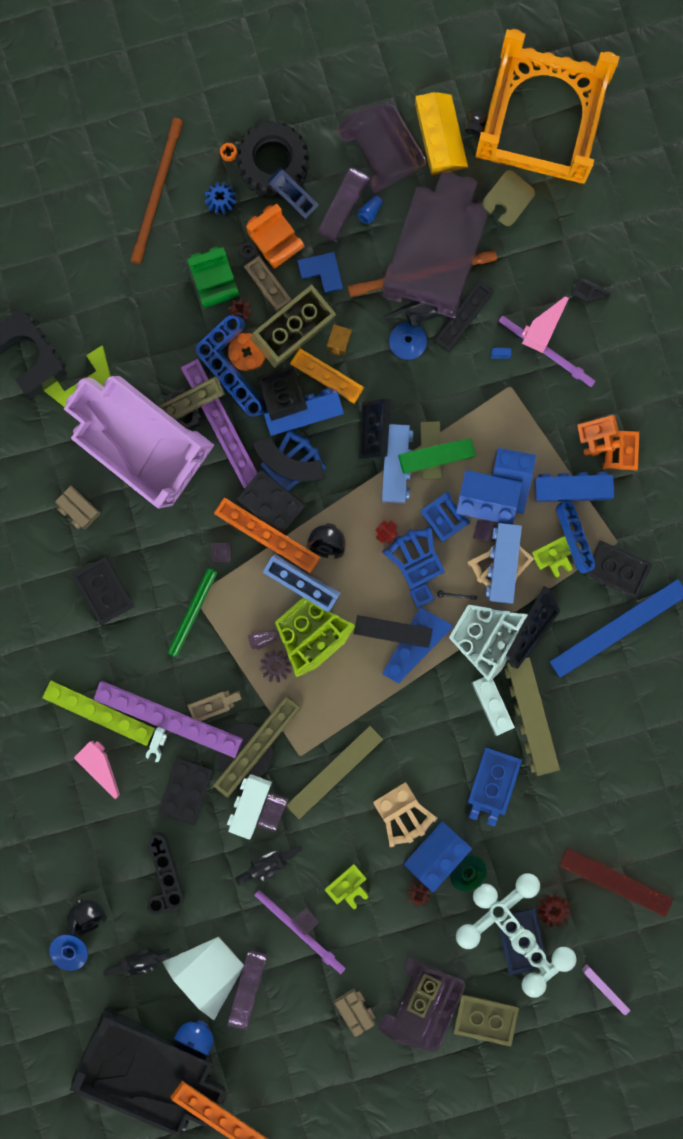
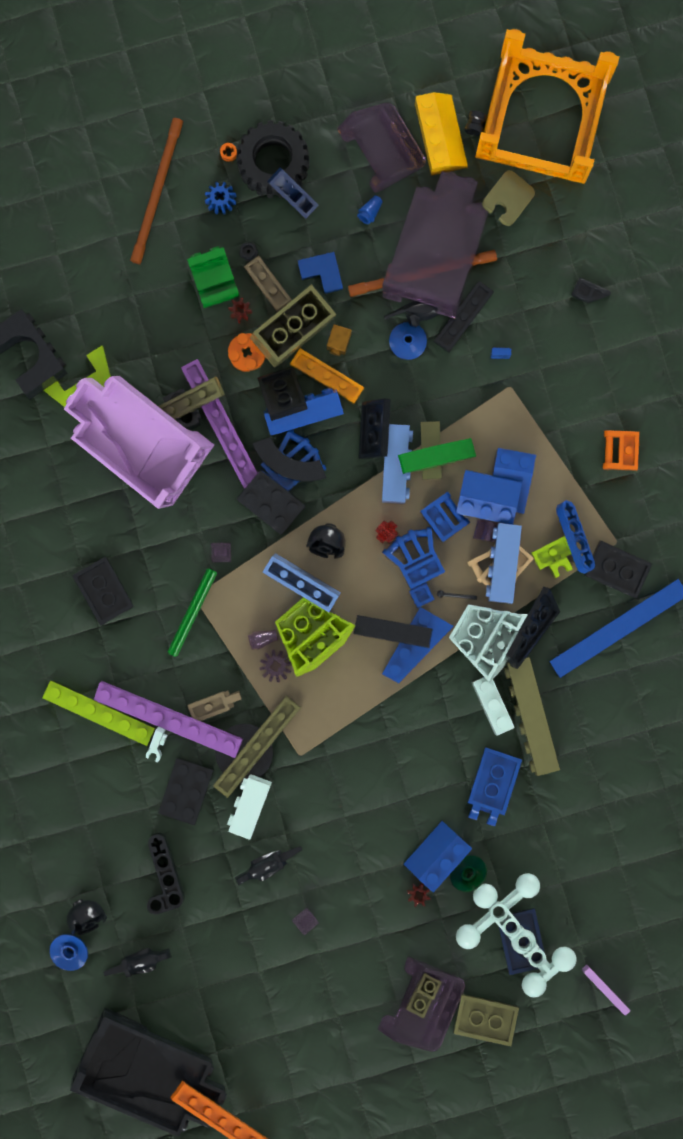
(77, 507): dark tan brick -> none
(96, 763): bright pink slope -> none
(195, 1037): blue cylinder -> none
(206, 974): light aqua wedge -> none
(227, 367): blue beam -> none
(247, 990): clear purple beam -> none
(267, 535): orange plate -> none
(272, 812): clear purple beam -> none
(274, 236): orange piece -> none
(327, 957): medium lavender bar -> none
(334, 772): olive tile -> none
(343, 203): clear purple beam -> none
(347, 886): lime plate -> none
(354, 1012): dark tan brick -> none
(395, 804): tan plate -> none
(542, 327): bright pink slope -> none
(549, 915): clear red gear -> none
(574, 487): blue brick -> none
(577, 372): medium lavender bar -> none
(596, 430): orange plate -> none
(616, 882): clear red tile -> none

